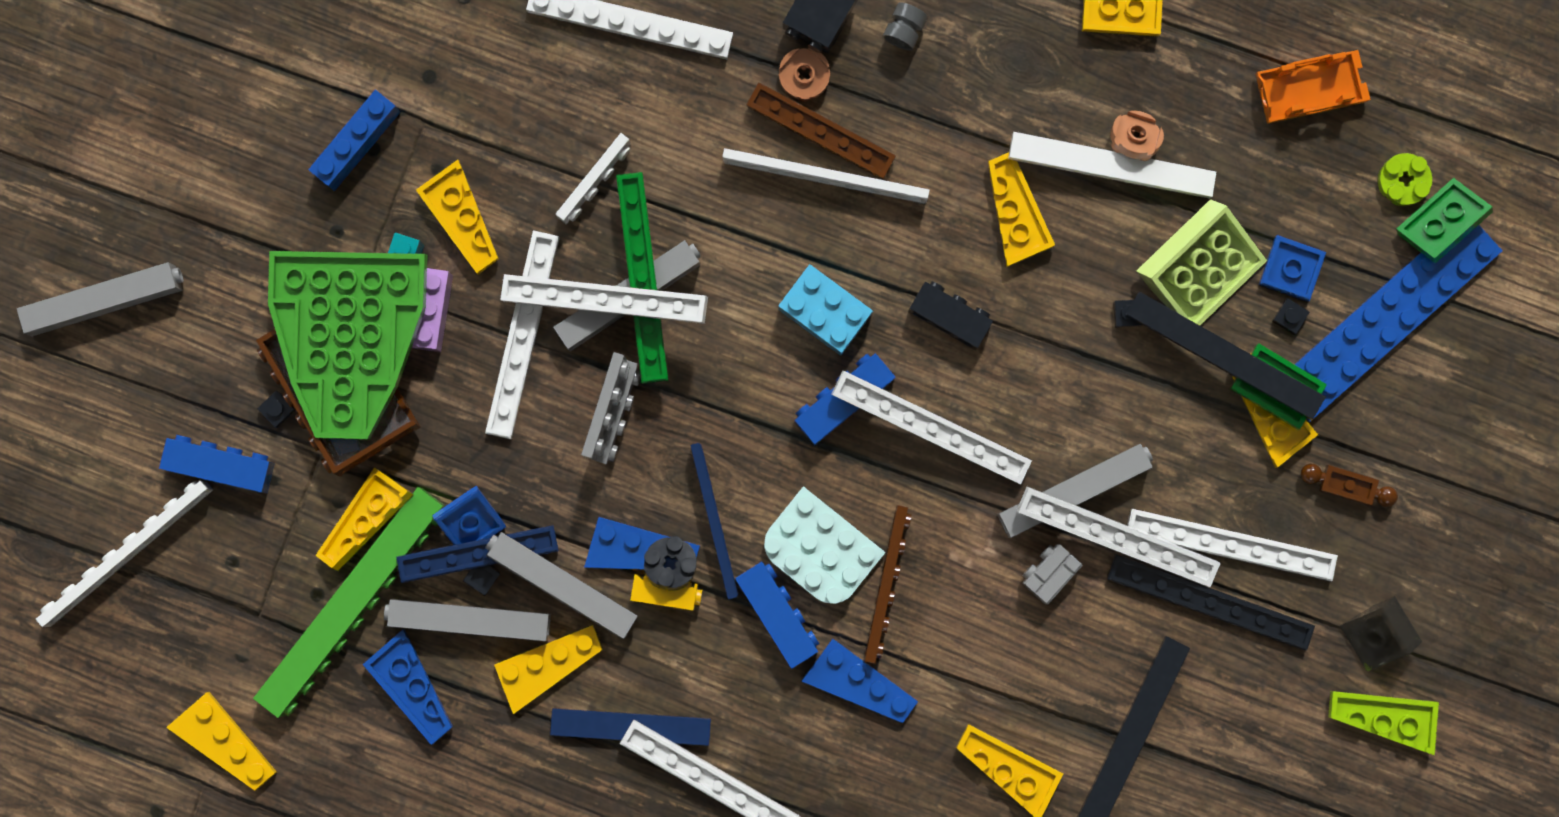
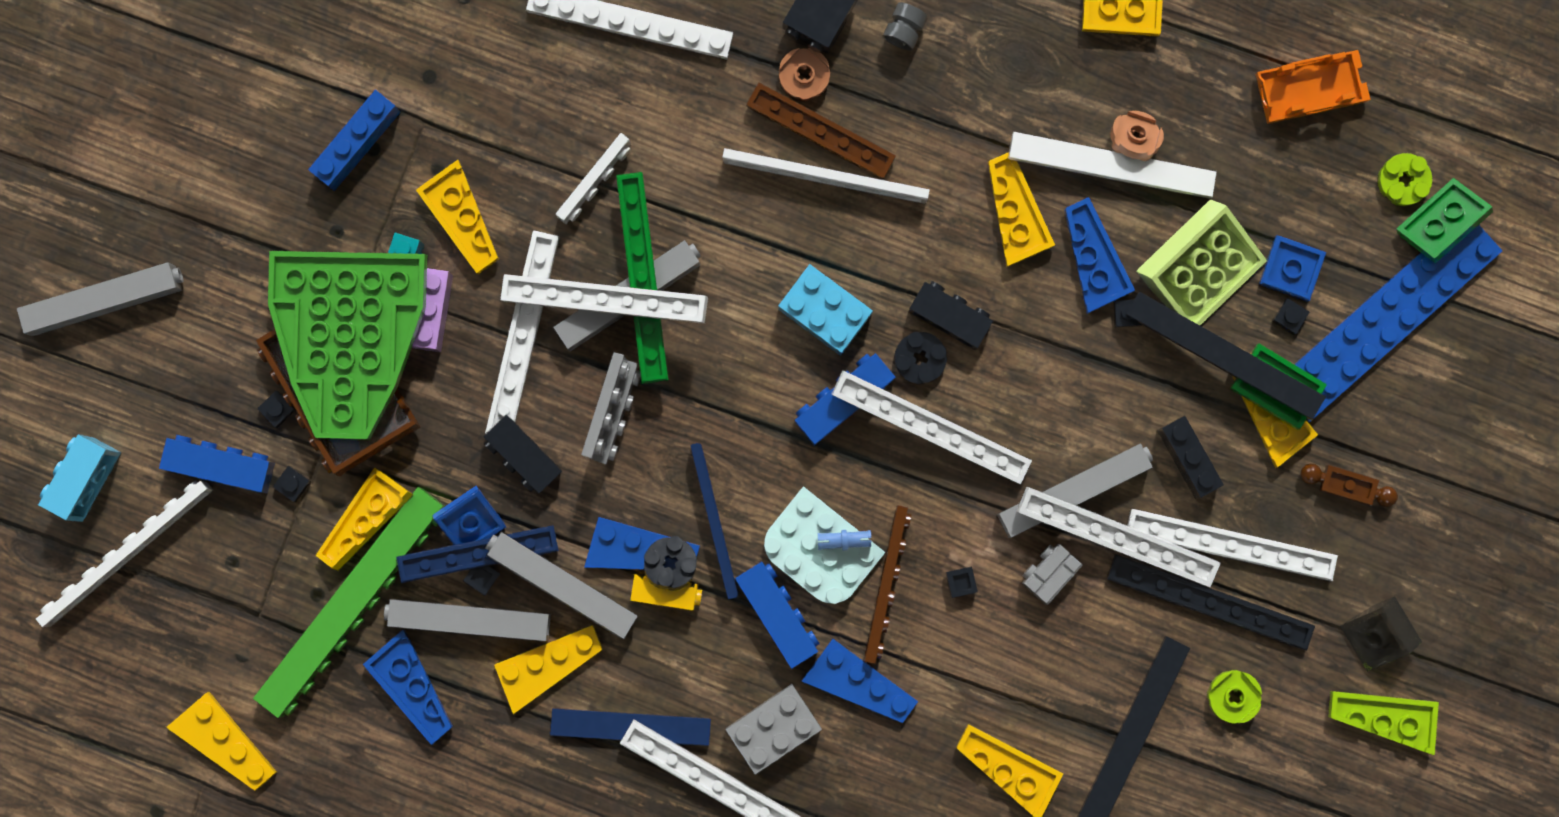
(78, 478): none -> medium azure brick
(292, 484): none -> black plate
(521, 454): none -> black brick
(773, 728): none -> light grey brick
(844, 540): none -> medium blue pin
(924, 372): none -> black plate
(961, 582): none -> black plate
(1096, 259): none -> blue wing
(1190, 457): none -> black brick
(1219, 696): none -> lime plate

